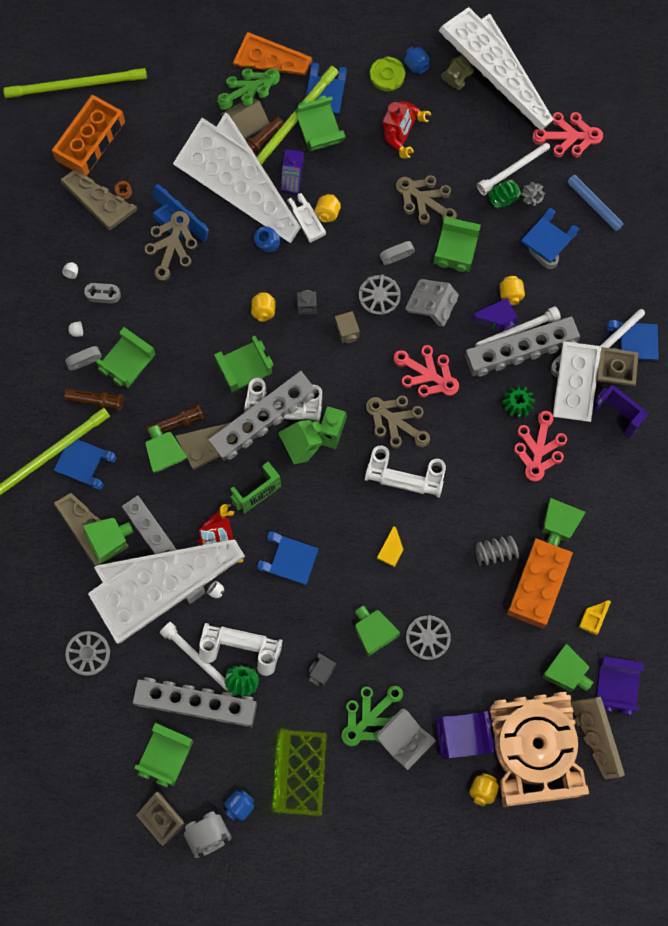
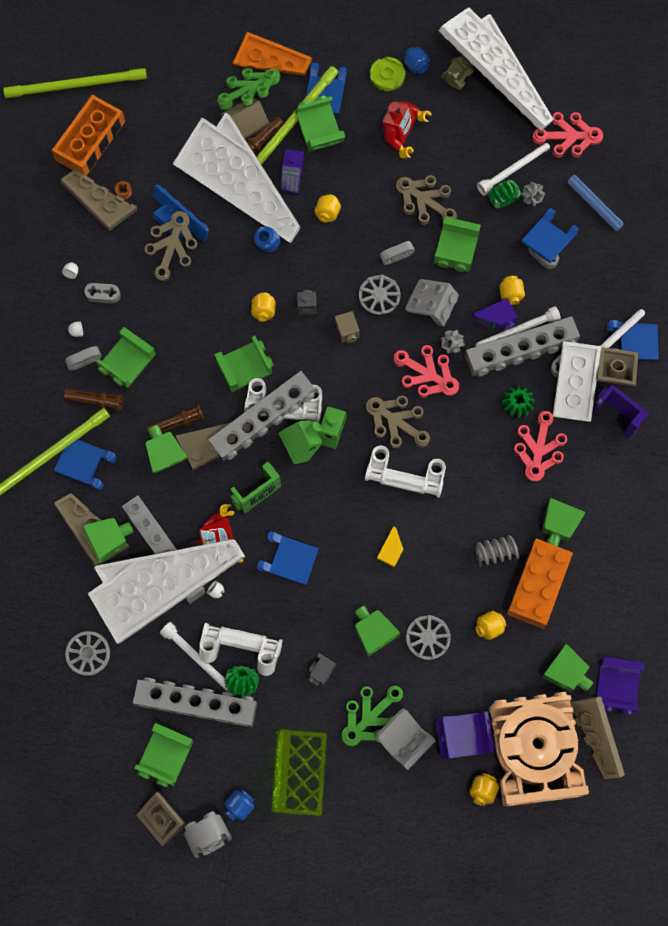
(307, 219): white hinge -> none
(452, 341): none -> light grey gear
(490, 625): none -> yellow head
(594, 617): yellow tile -> none

